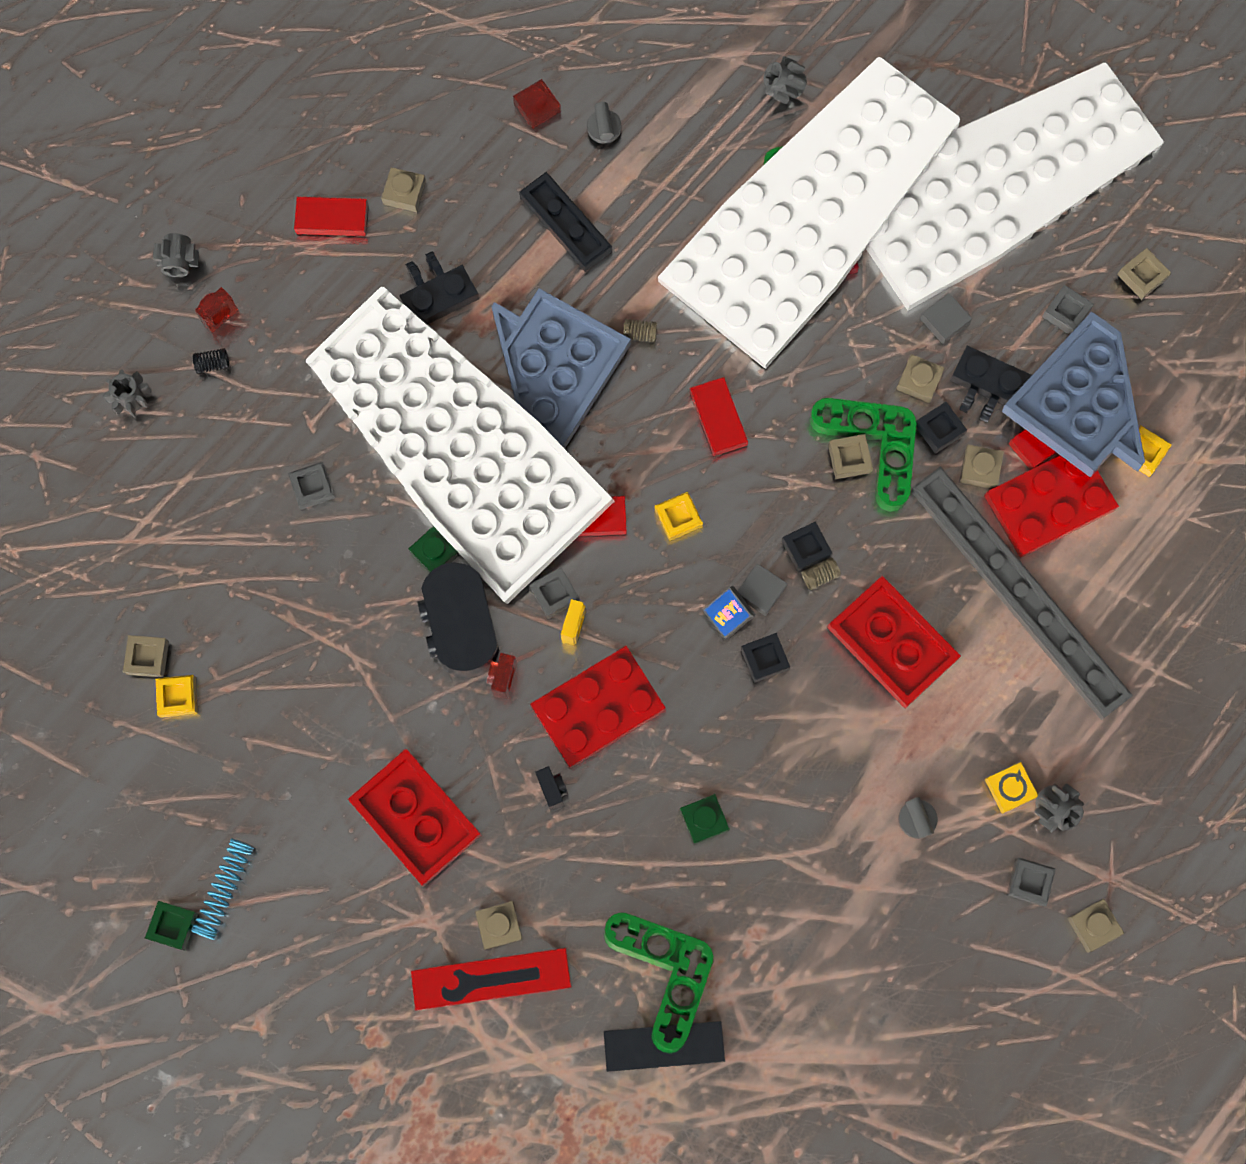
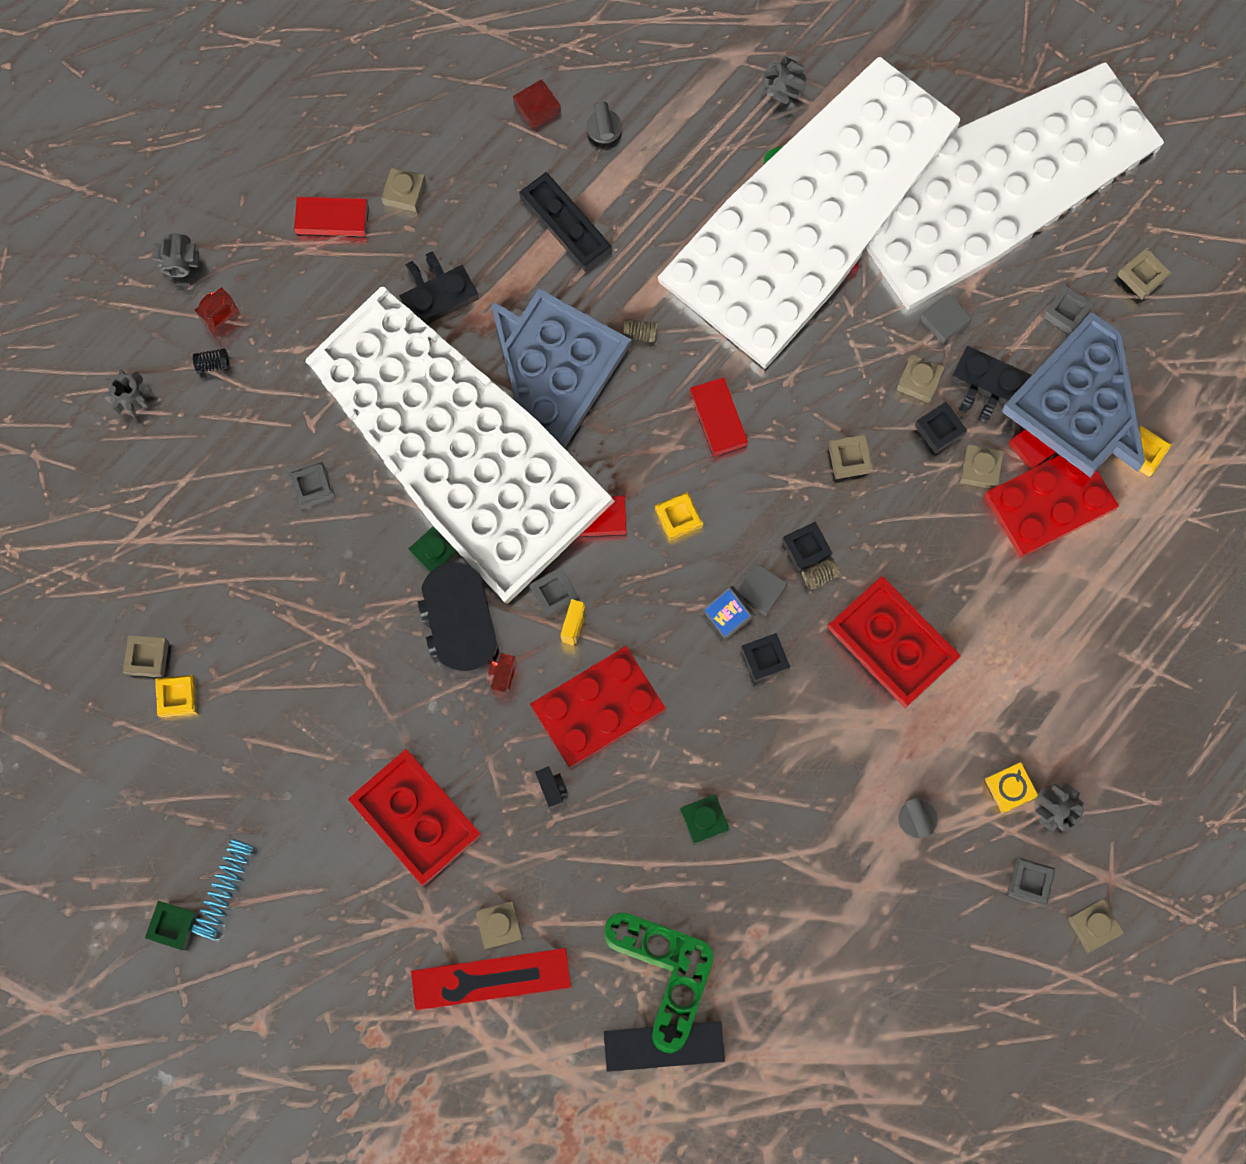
(888, 437): green beam -> none
(1021, 593): dark grey tile -> none

